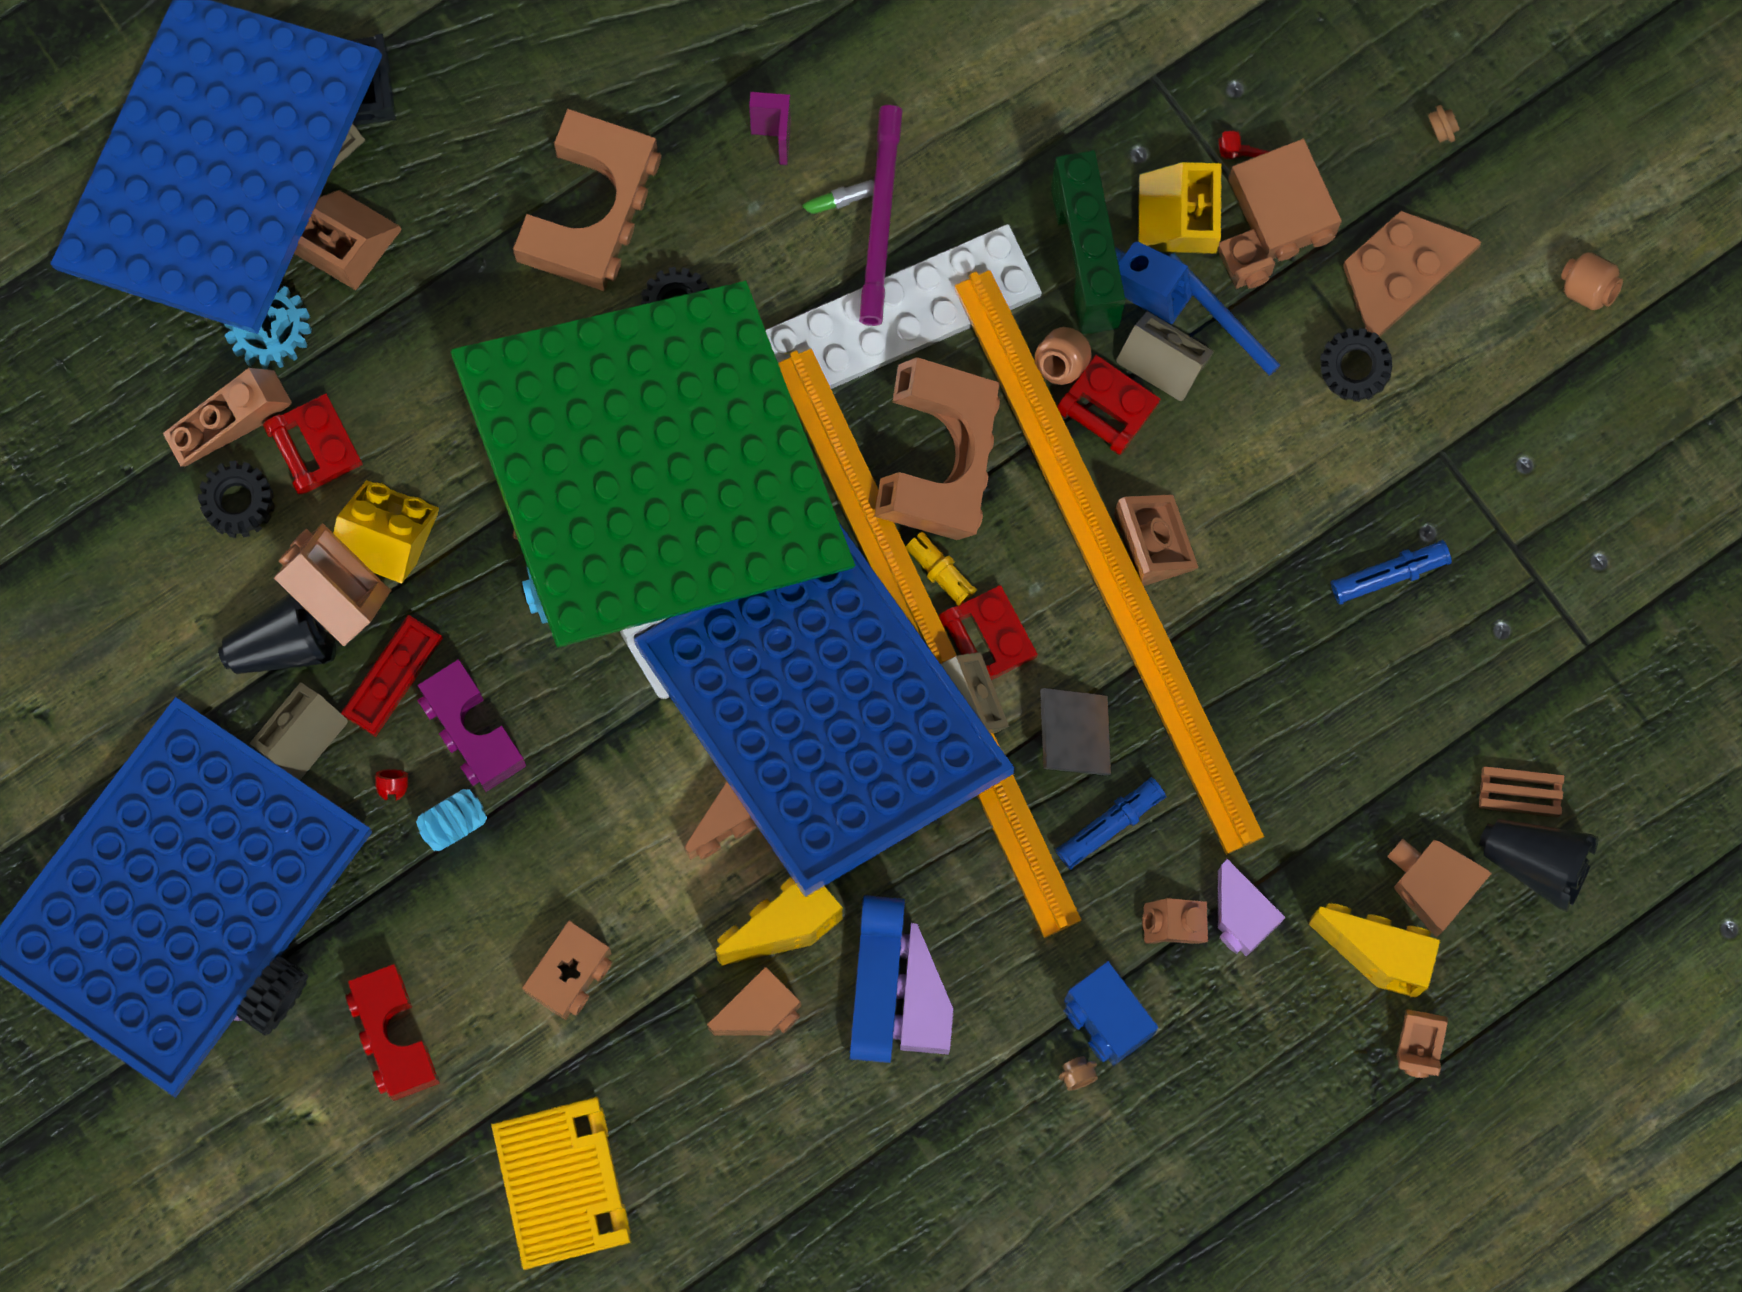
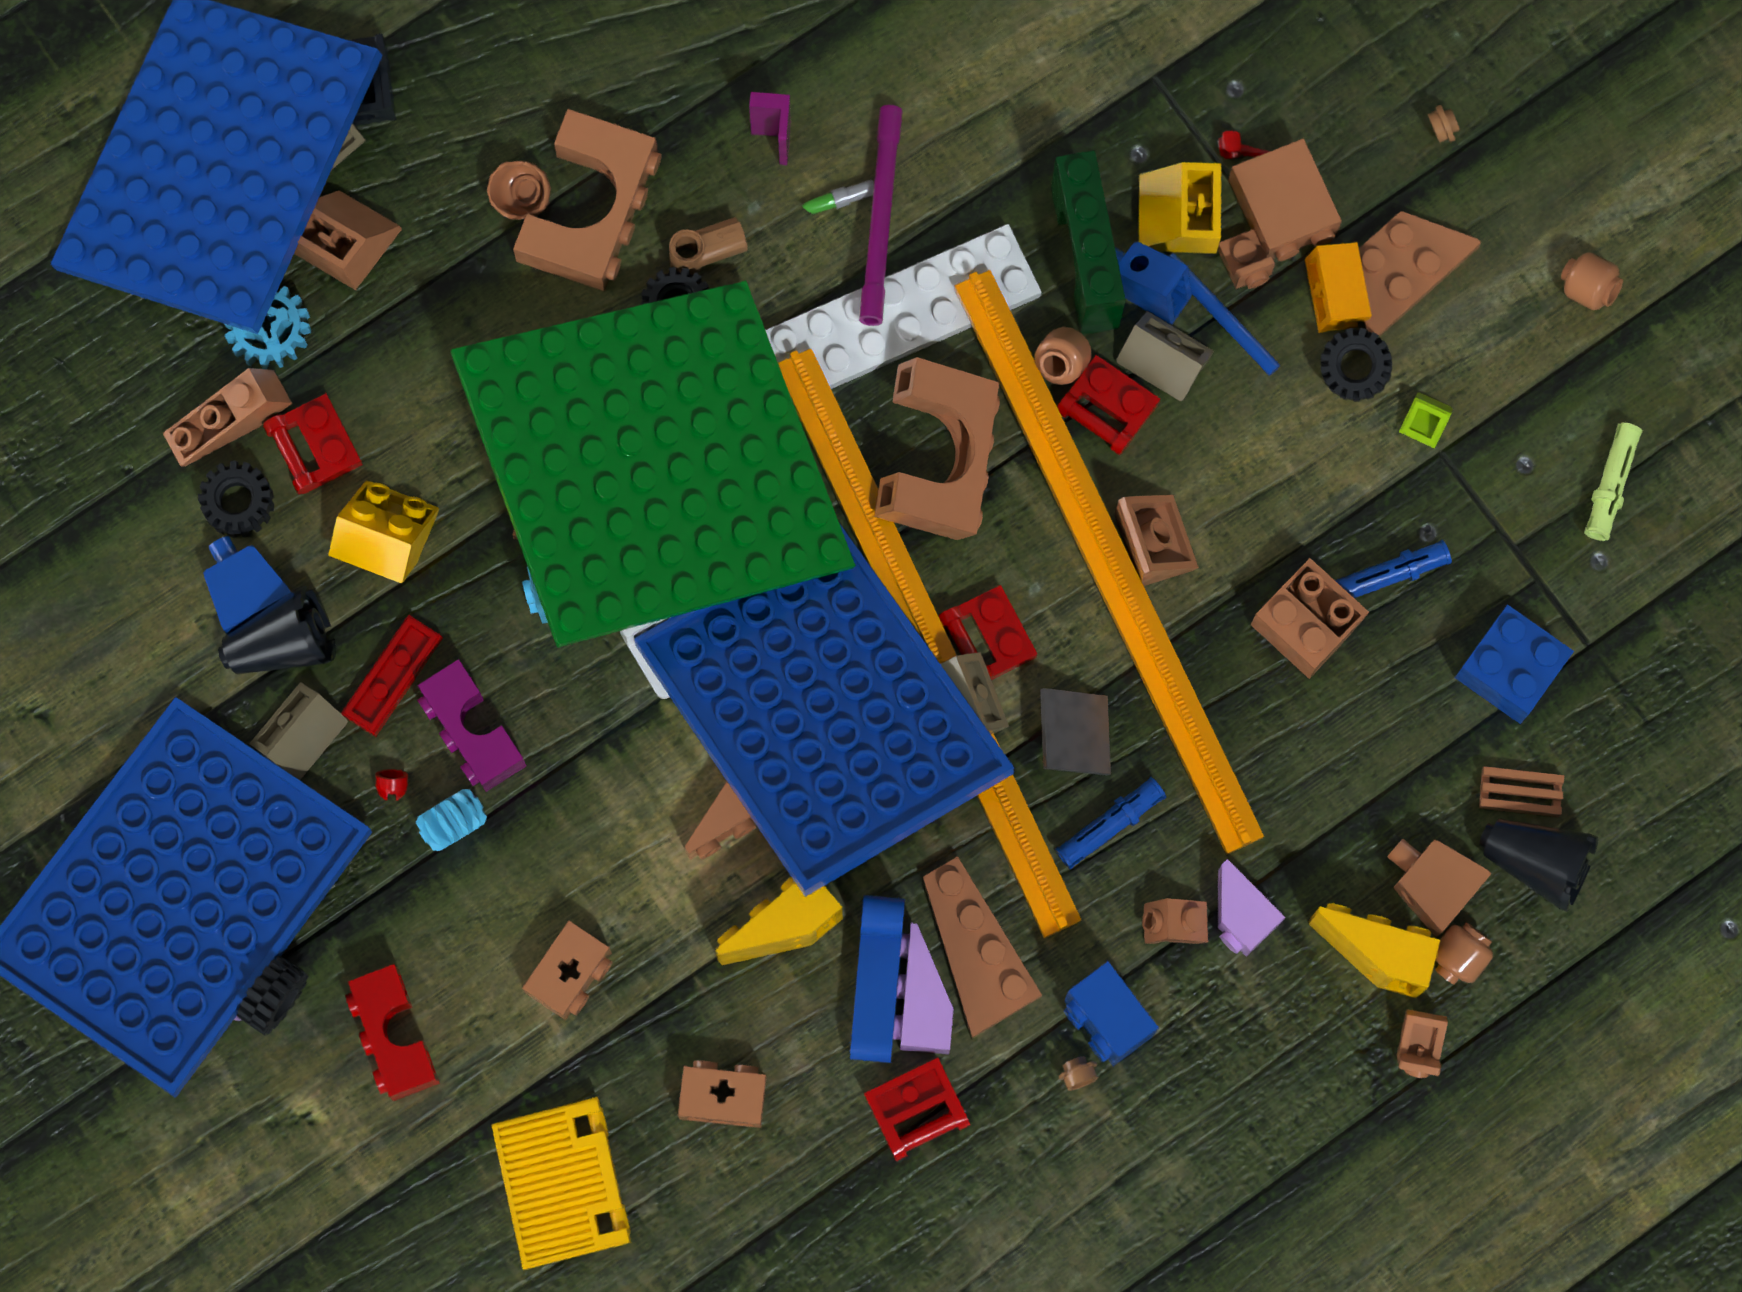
(241, 583): none -> blue torso
(331, 583): nougat window -> none
(519, 189): none -> nougat hair
(701, 1105): none -> nougat brick
(709, 243): none -> medium nougat piece
(758, 1009): nougat slope -> none
(910, 1096): none -> red plate
(940, 569): yellow pin -> none
(981, 958): none -> nougat wing
(1309, 618): none -> nougat slope
(1337, 286): none -> light orange hinge
(1426, 419): none -> lime slope
(1463, 954): none -> nougat head
(1514, 664): none -> blue brick
(1608, 496): none -> yellowish green pin

